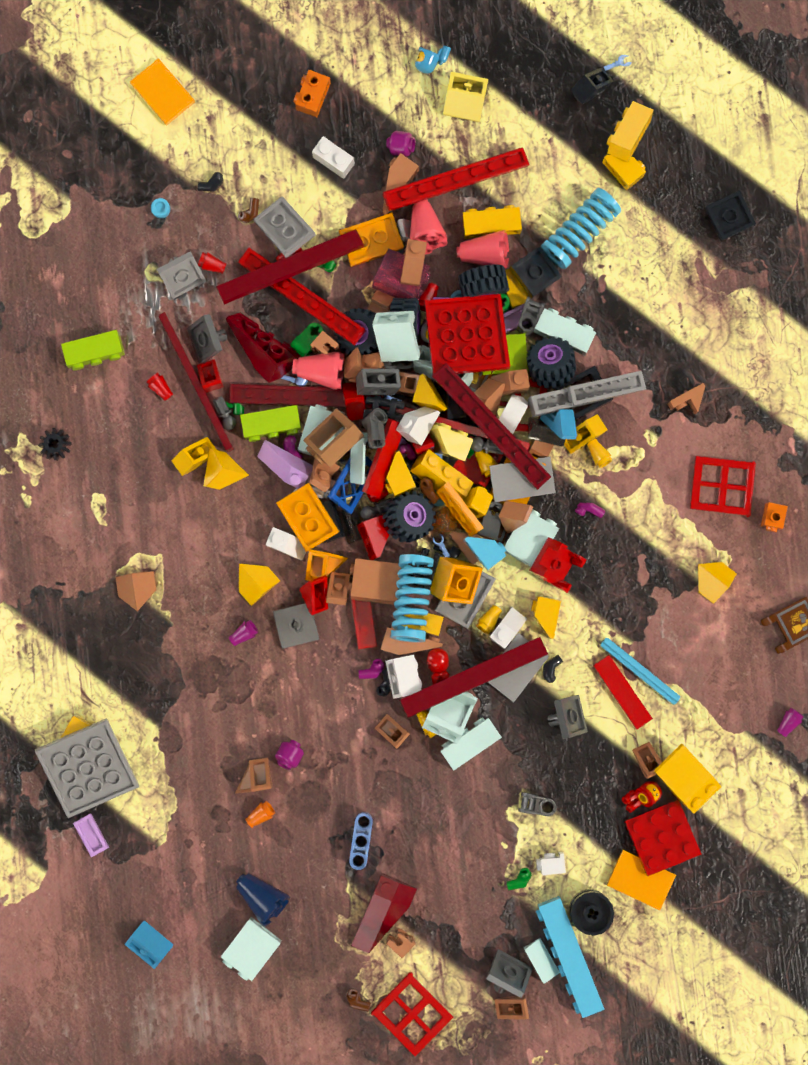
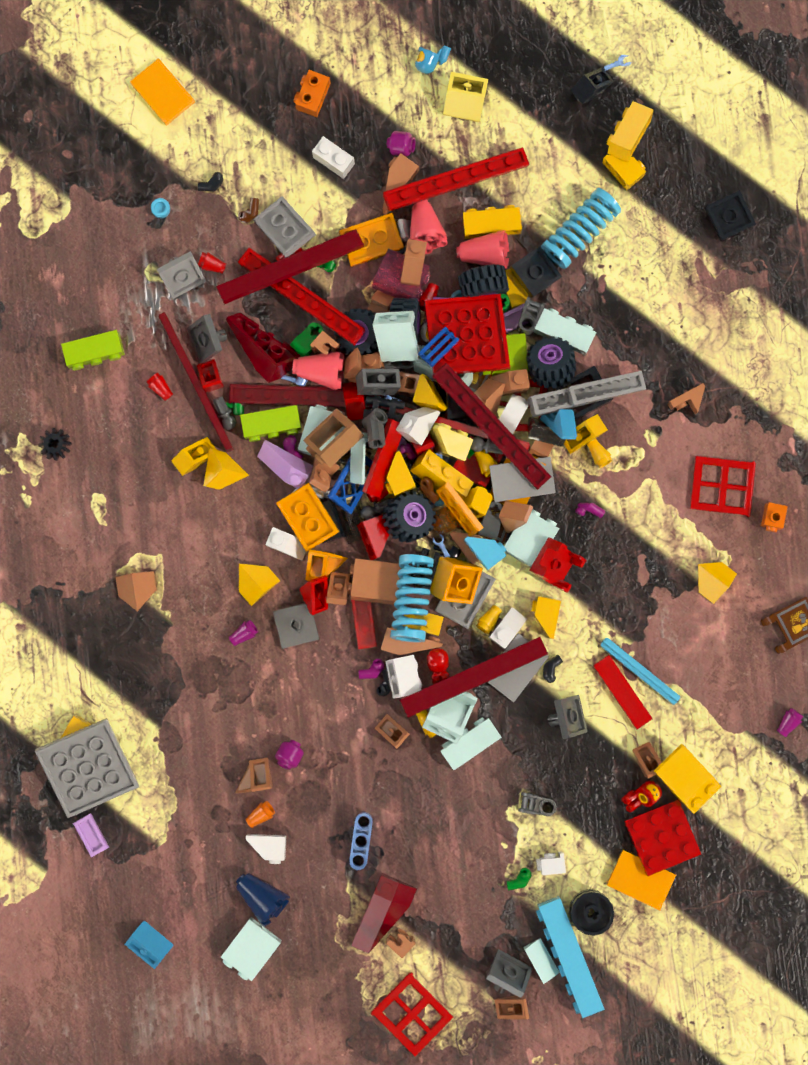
(269, 846): none -> white slope
(356, 1002): reddish brown arm -> none
(449, 335): none -> blue tile

